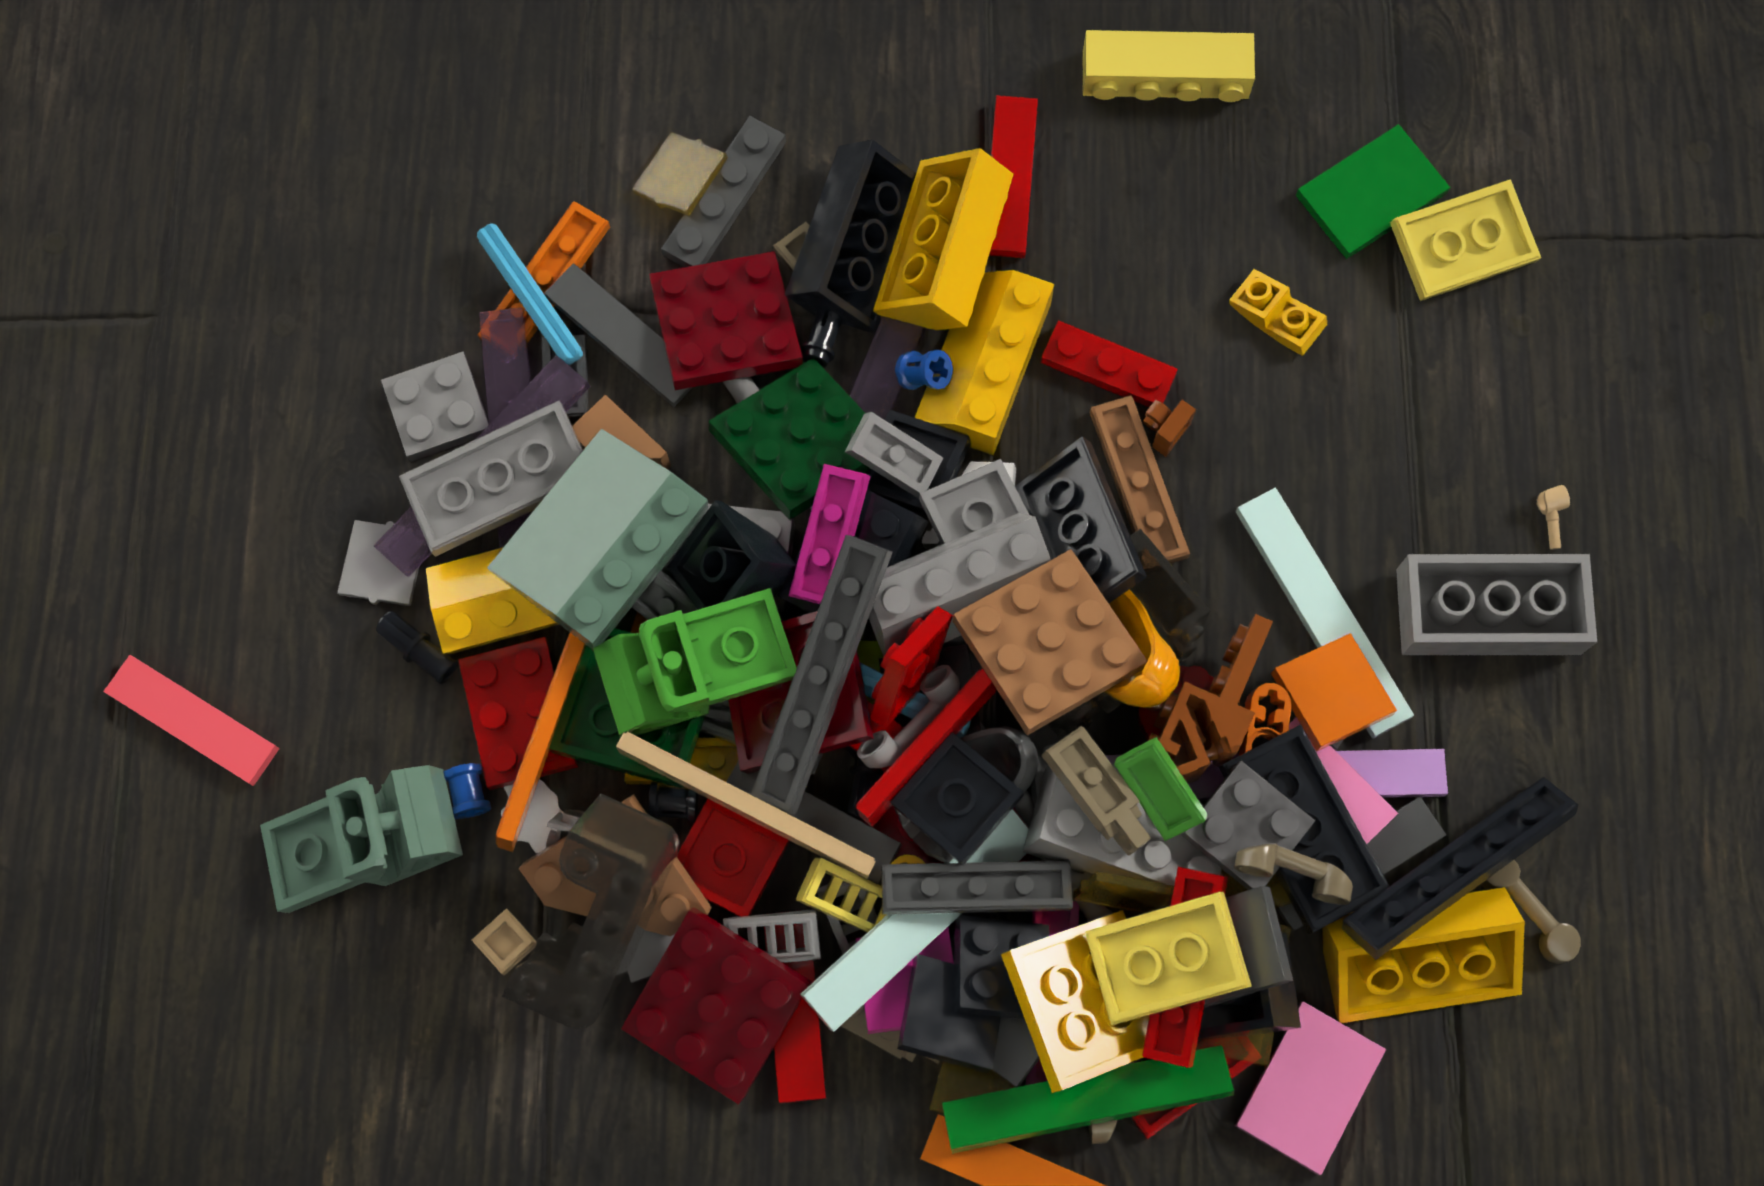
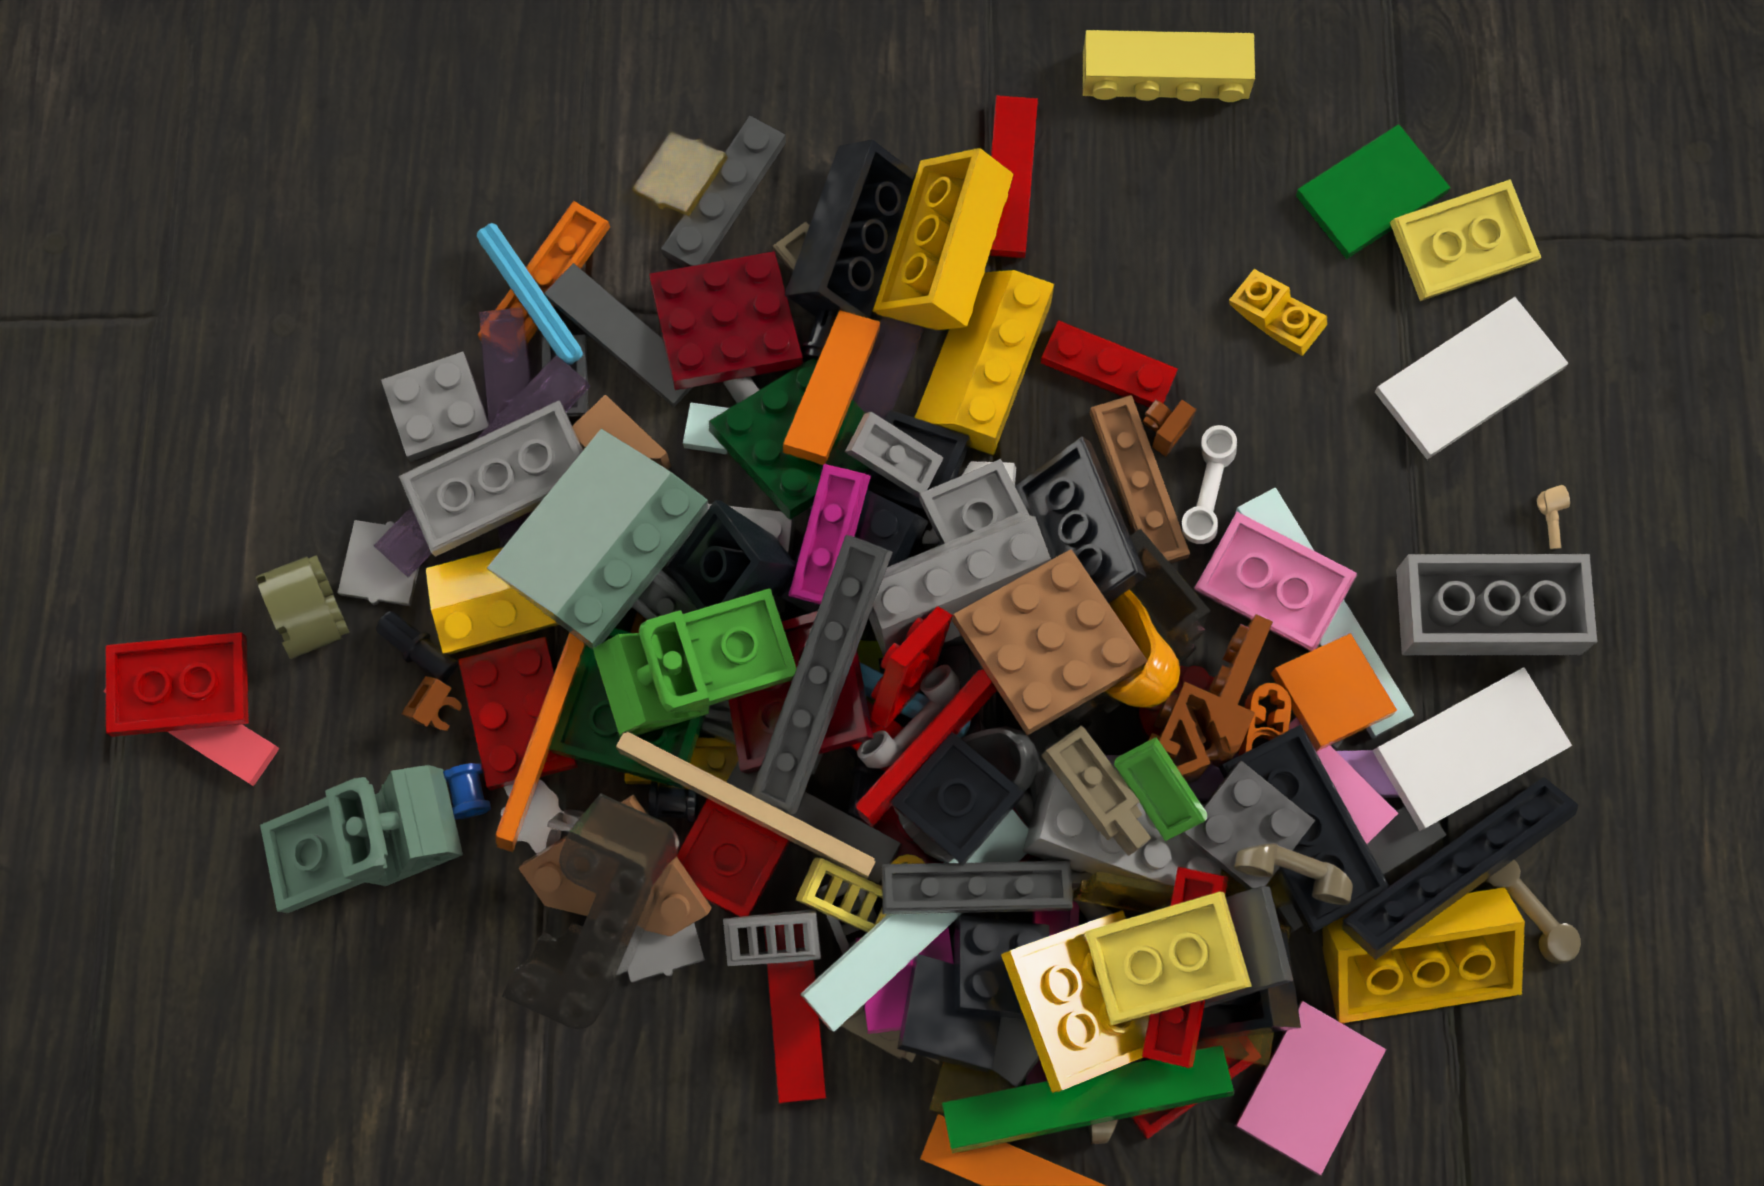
(176, 684): none -> red plate
(300, 606): none -> olive brick
(427, 701): none -> dark orange tile
(505, 942): tan tile -> none
(697, 428): none -> light aqua tile
(716, 1005): dark red plate -> none
(831, 388): none -> orange tile
(925, 366): blue bush -> none
(1218, 451): none -> white bar
(1276, 579): none -> bright pink tile
(1471, 377): none -> white tile
(1471, 748): none -> white tile

